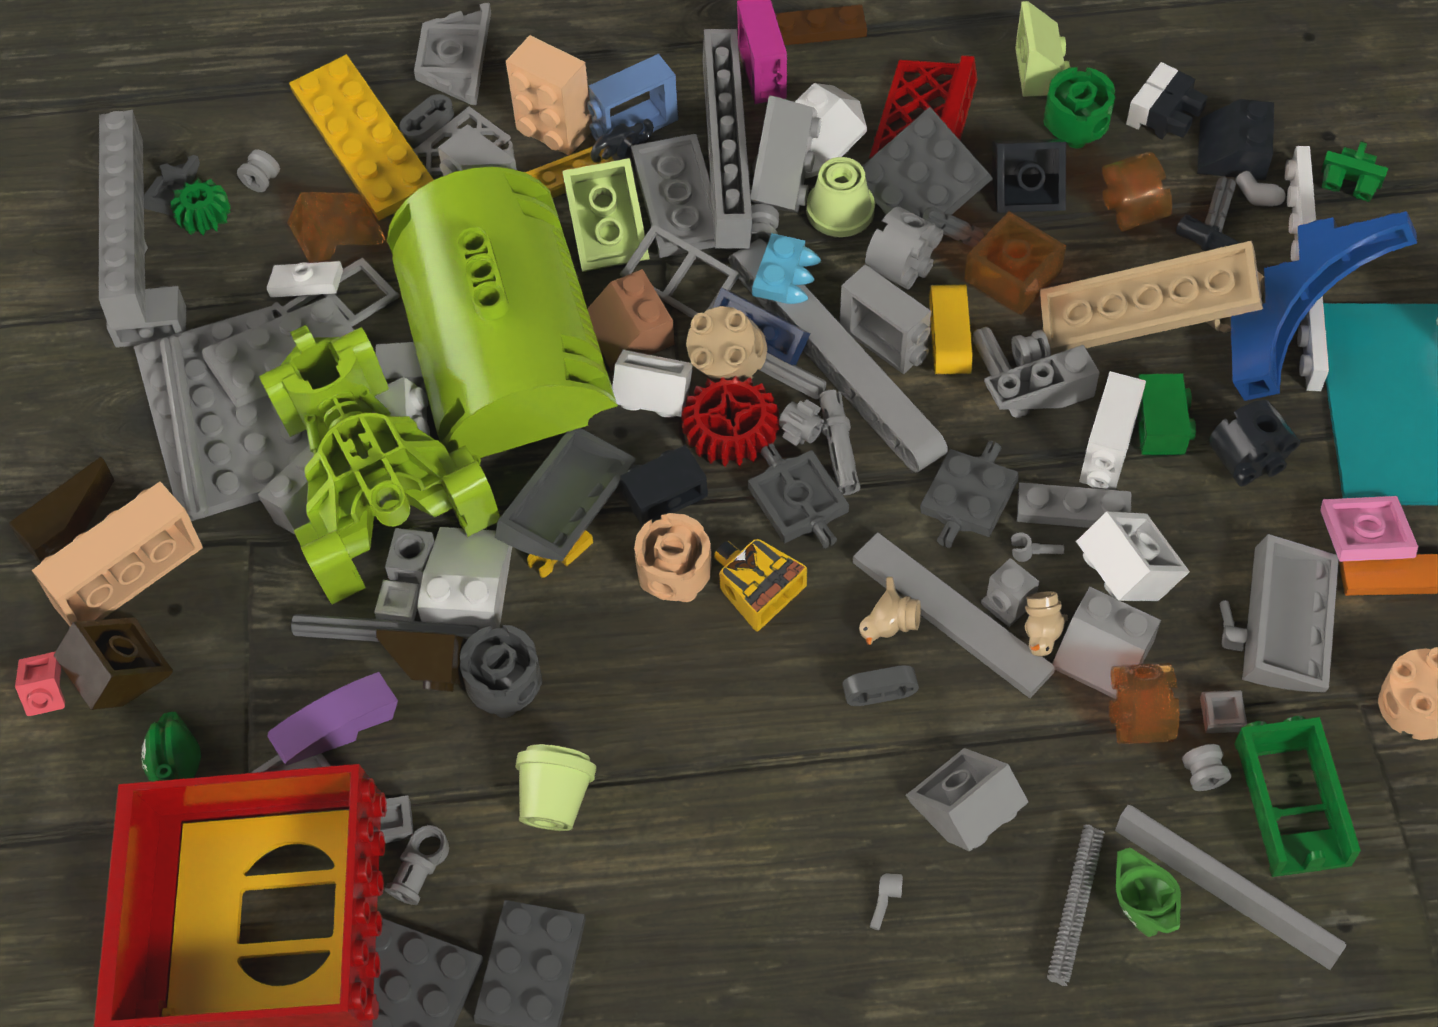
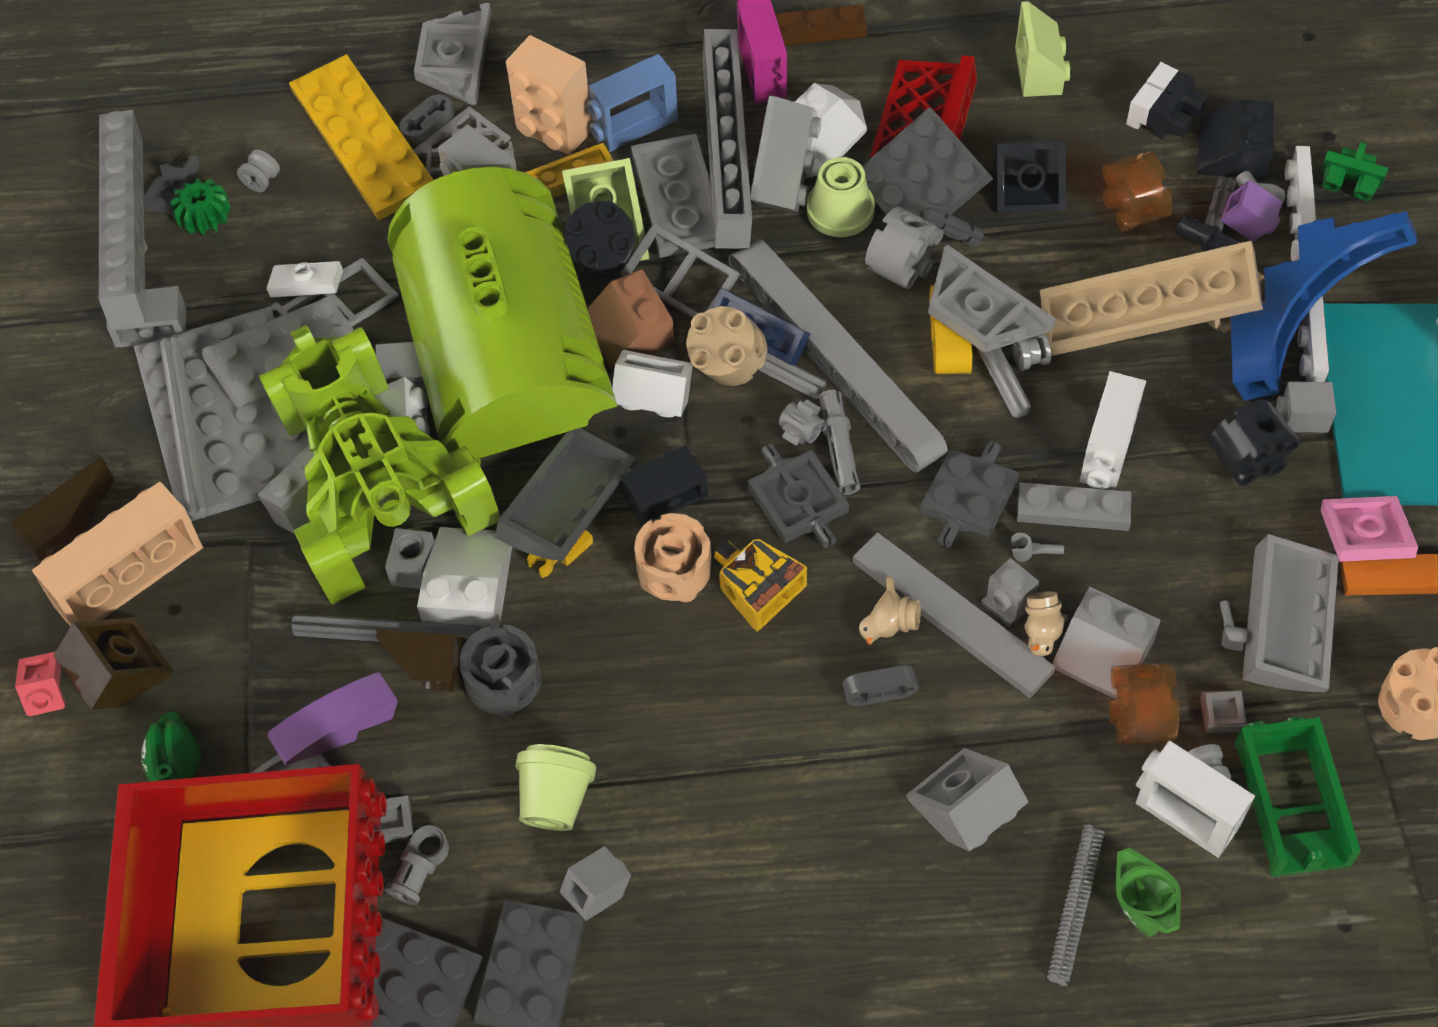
(332, 219): clear orange bracket -> none
(397, 601): white tile -> none
(595, 883): none -> light grey brick
(600, 238): none -> black brick
(620, 140): black piece -> none
(713, 434): red gear -> none
(764, 222): light grey wheel -> none
(783, 270): medium azure plate -> none
(885, 319): light grey window -> none
(889, 886): light grey hand -> none
(983, 306): none -> light grey wing
(1014, 262): clear orange brick -> none
(1046, 382): light grey slope -> none
(1079, 106): green brick -> none
(1131, 557): white brick -> none
(1164, 415): green brick -> none
(1192, 798): none -> white window
(1230, 887): light grey tile -> none
(1252, 211): none -> medium lavender brick
(1308, 406): none -> light grey brick

